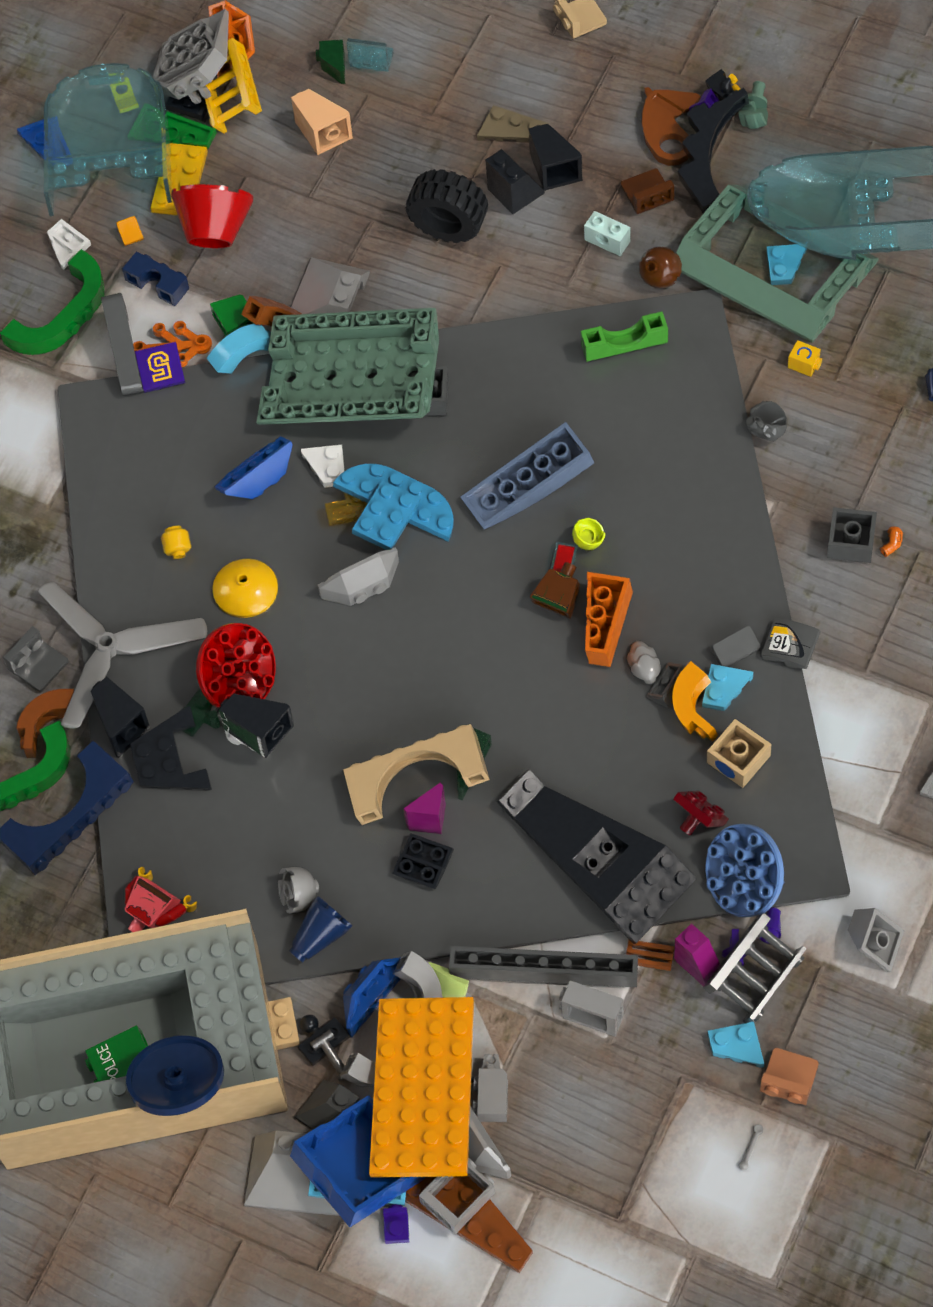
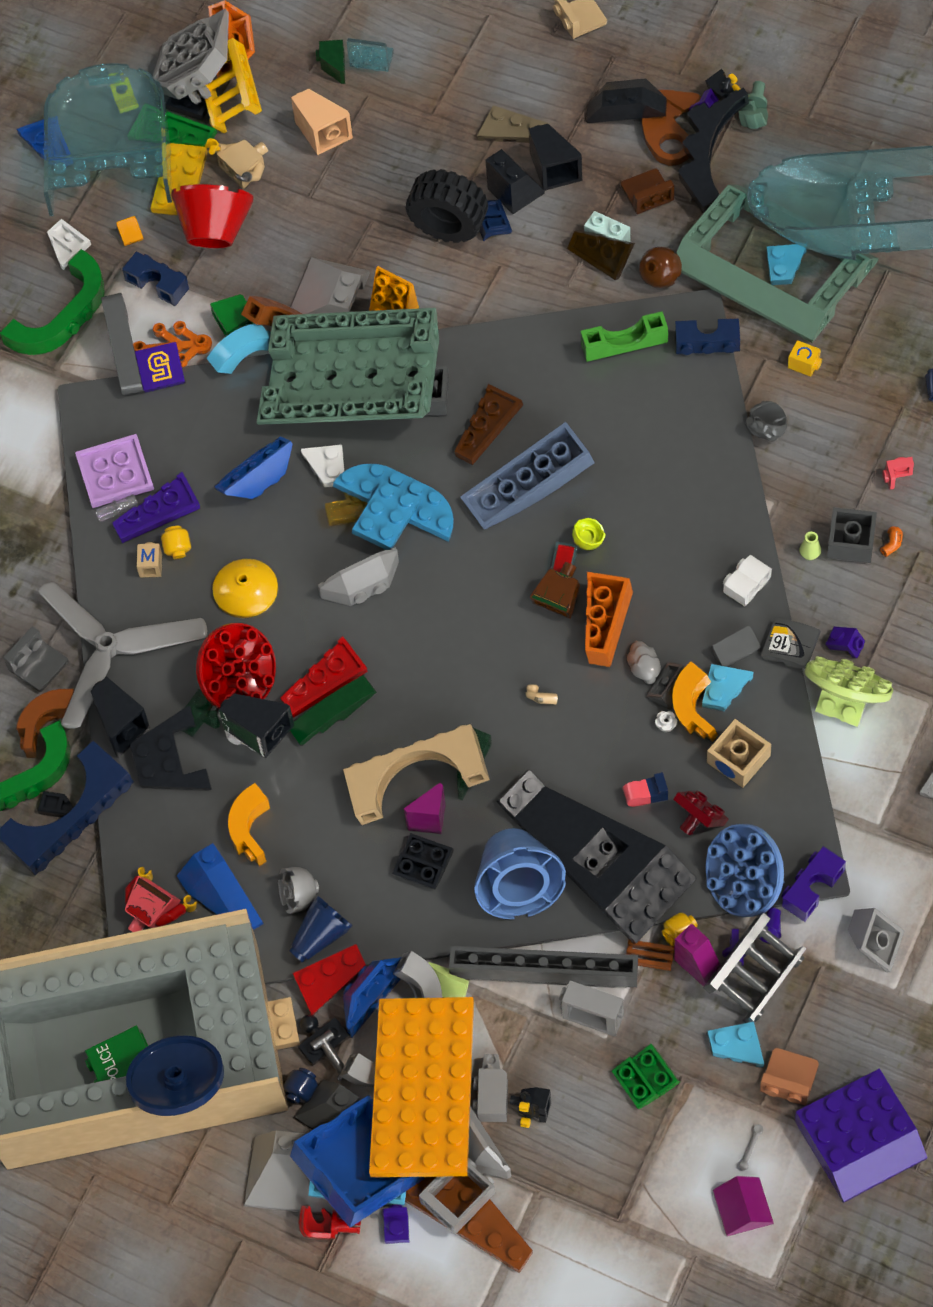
(54, 804): none -> black tile
(114, 470): none -> lavender plate
(116, 508): none -> clear axle
(149, 560): none -> tan brick
(168, 504): none -> dark purple wing
(214, 885): none -> blue wedge
(239, 160): none -> tan torso
(244, 811): none -> light orange arch
(300, 1086): none -> dark blue head
(326, 977): none -> red wing
(327, 1228): none -> red piece
(330, 674): none -> red wing
(332, 708): none -> dark green slope
(392, 292): none -> light orange slope
(492, 416): none -> reddish brown wing
(495, 226): none -> dark blue piece
(518, 875): none -> medium blue cone
(532, 1104): none -> black piece
(541, 698): none -> tan arm
(601, 251): none -> dark brown wing
(626, 101): none -> black wedge
(645, 1076): none -> green slope
(646, 791): none -> leg
(666, 726): none -> white plate
(676, 925): none -> yellow head
(691, 340): none -> dark blue arch
(742, 1205): none -> magenta slope
(746, 580): none -> white brick
(810, 547): none -> yellowish green cone
(824, 868): none -> dark purple arch
(844, 690): none -> yellowish green bracket
(846, 640): none -> dark purple bracket
(861, 1135): none -> dark purple slope
(897, 468): none -> coral bracket

